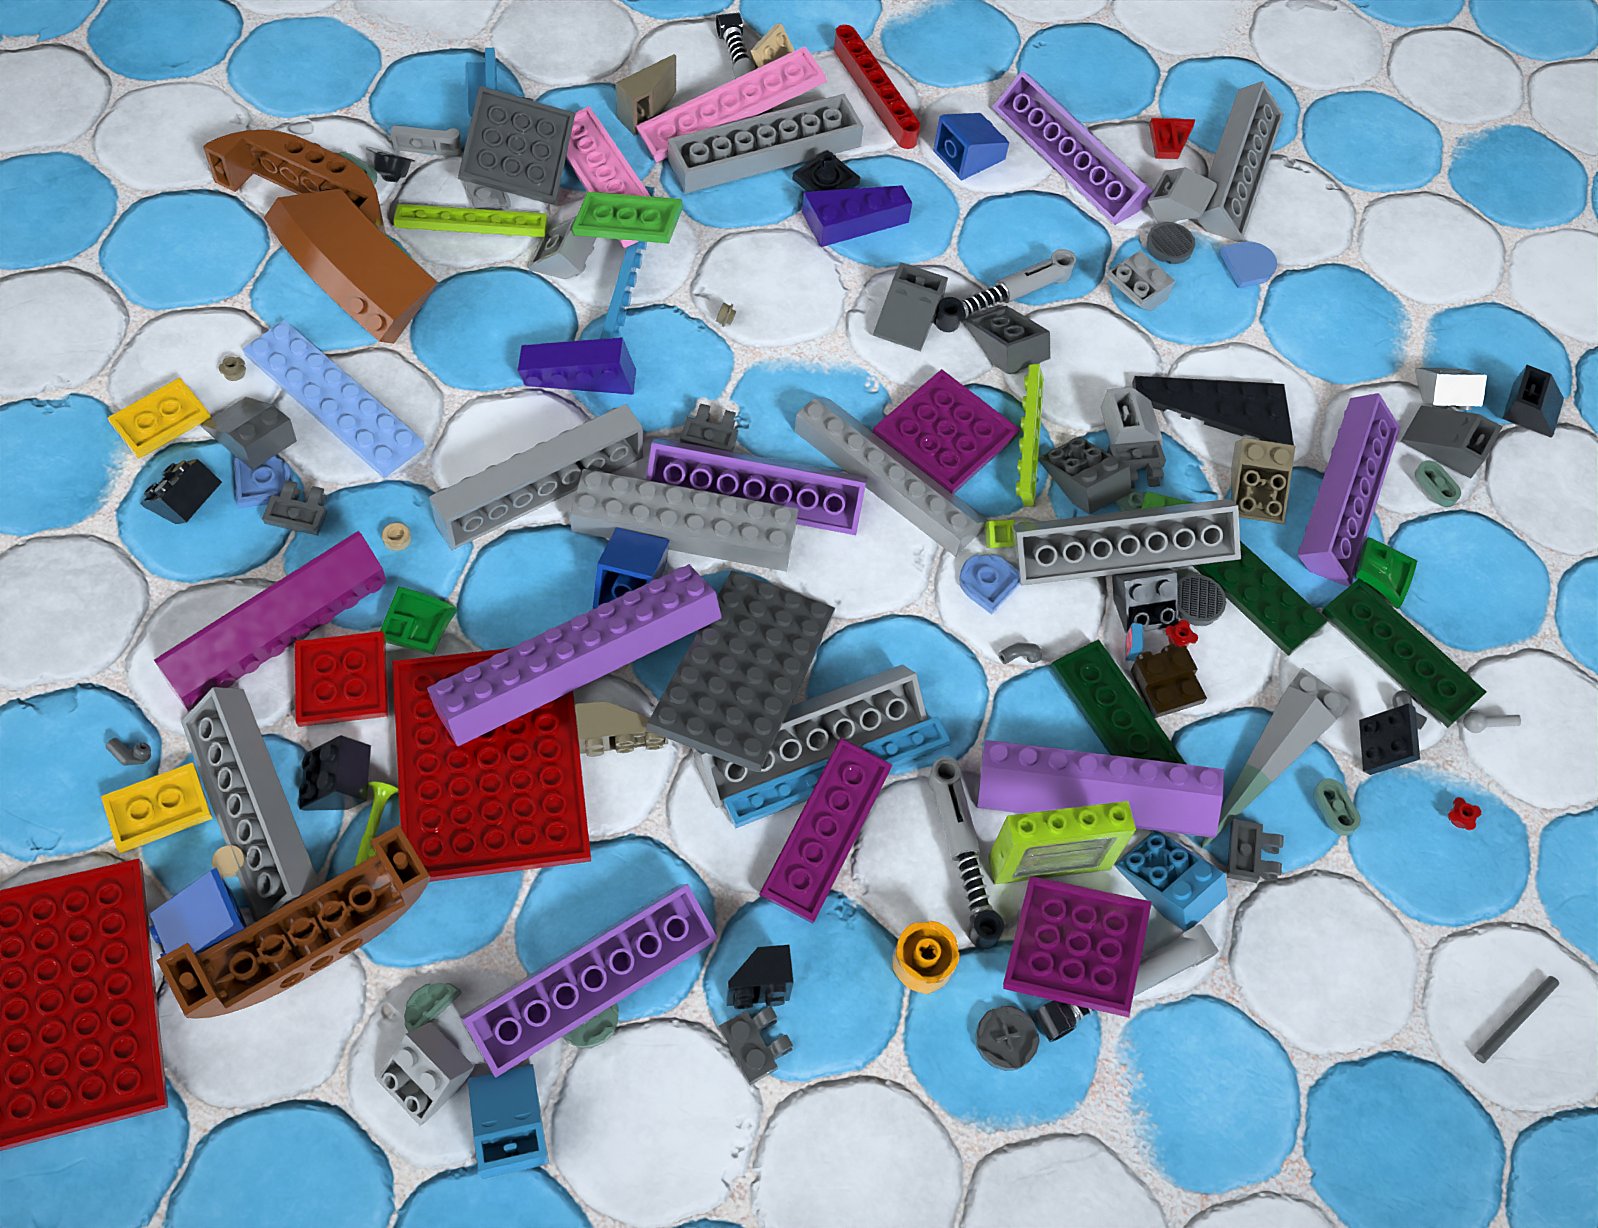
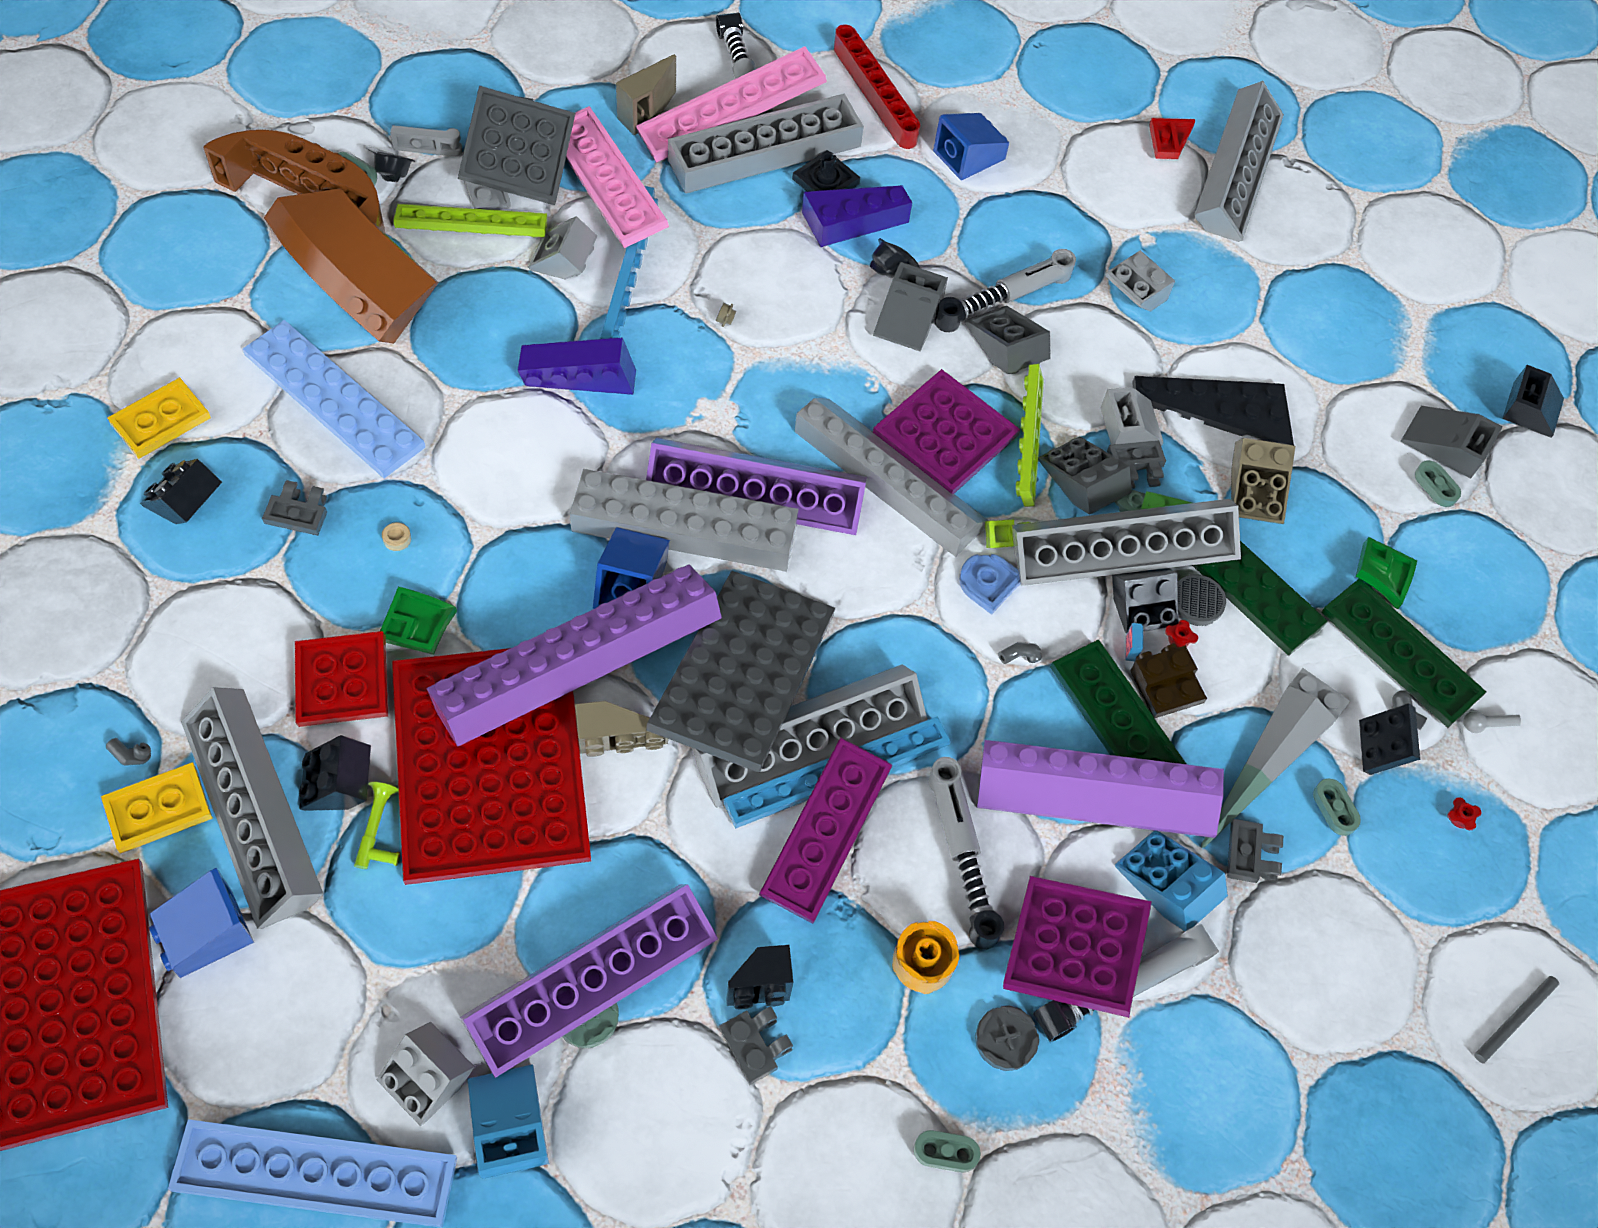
(225, 860): tan tile -> none
(233, 368): dark tan plate -> none
(252, 431): dark grey slope -> none
(258, 485): medium blue tile -> none
(272, 620): magenta slope -> none
(300, 935): dark orange slope -> none
(313, 1173): none -> light blue plate
(428, 1004): sand green plate -> none
(483, 75): dark azure panel -> none
(536, 476): light grey brick -> none
(627, 217): bright green plate -> none
(707, 434): dark grey plate -> none
(771, 46): tan plate -> none
(888, 258): none -> black piece
(946, 1150): none -> sand green plate
(1061, 842): lime piece -> none
(1072, 149): medium lavender slope -> none
(1170, 242): tile -> none
(1181, 195): light grey slope -> none
(1249, 262): medium blue tile -> none
(1349, 490): medium lavender slope -> none
(1451, 387): slope -> none

